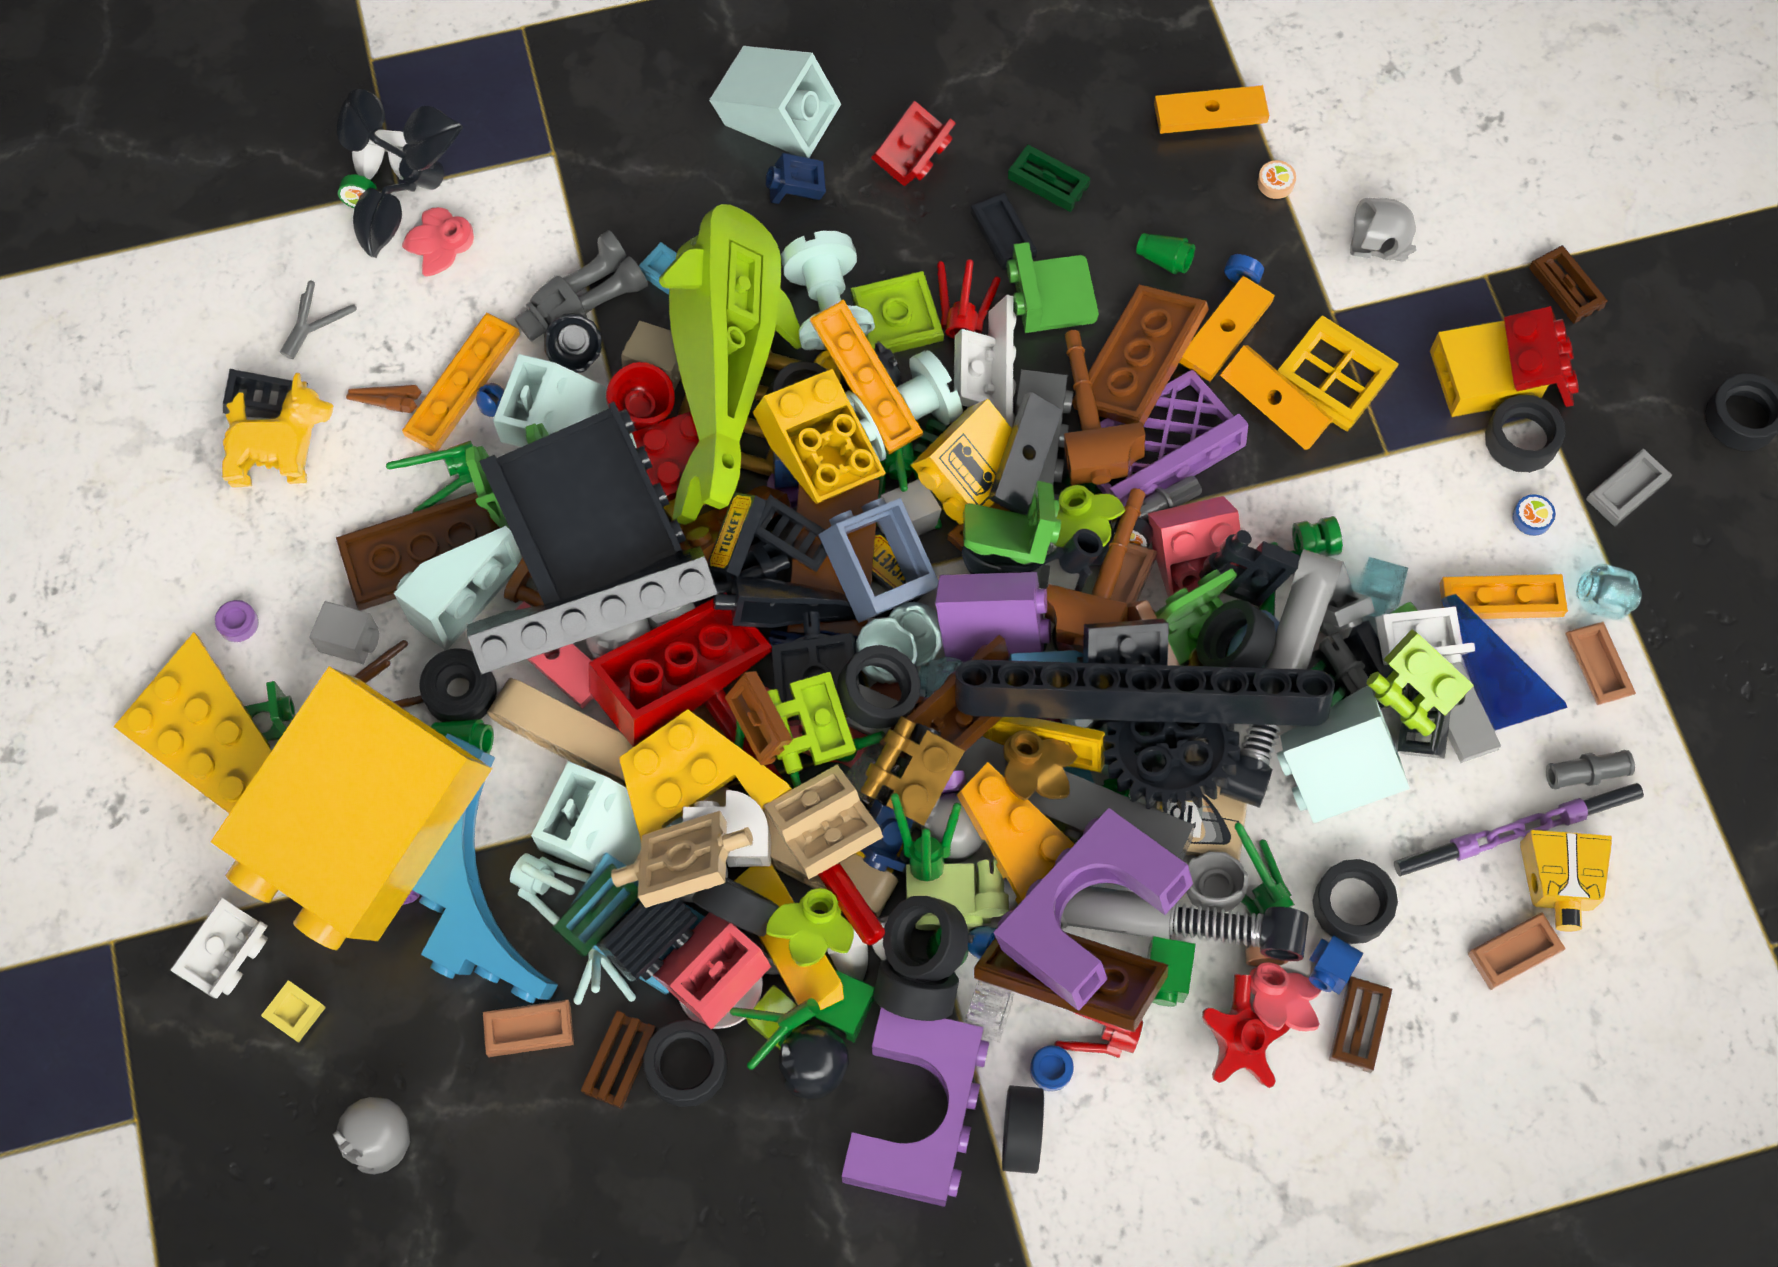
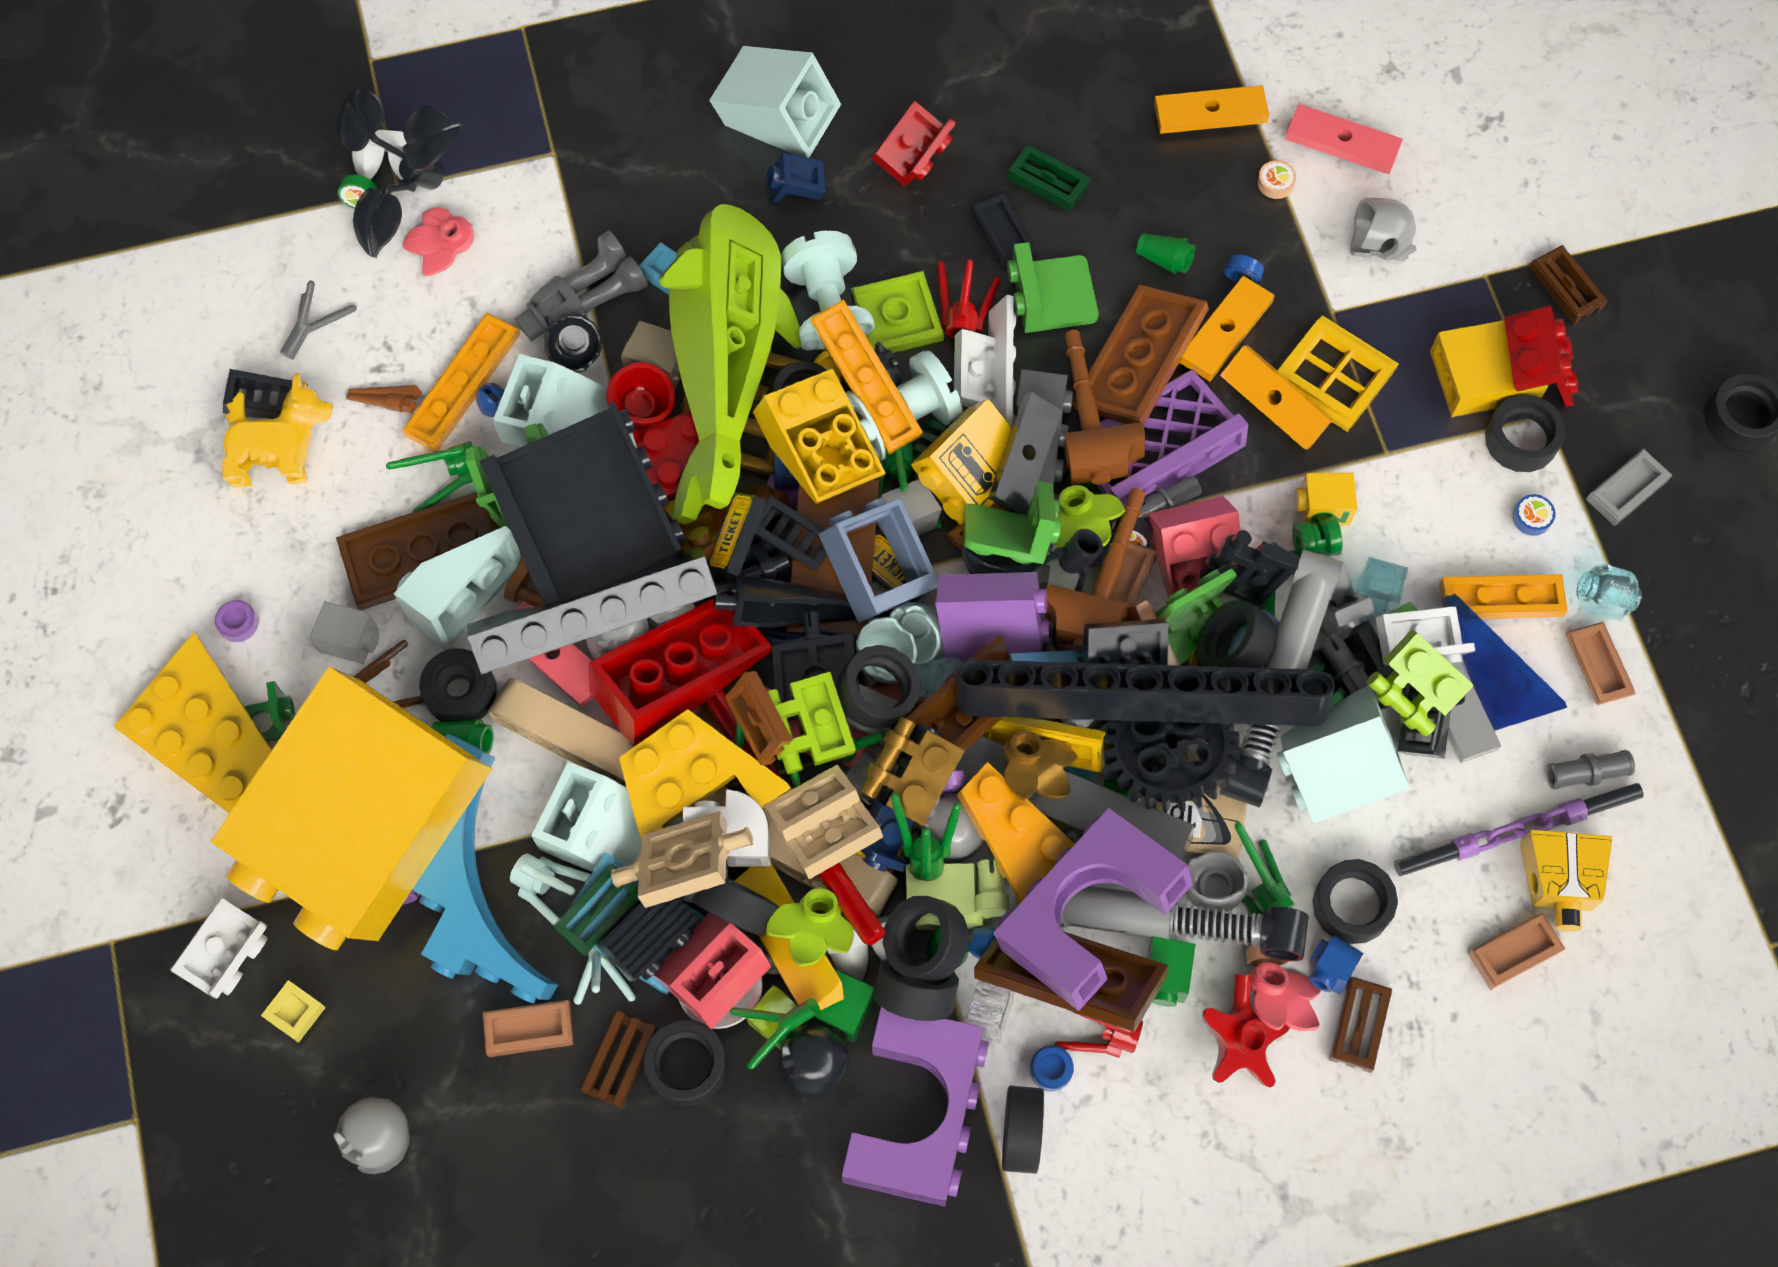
(1327, 496): none -> yellow brick
(1343, 139): none -> coral tile

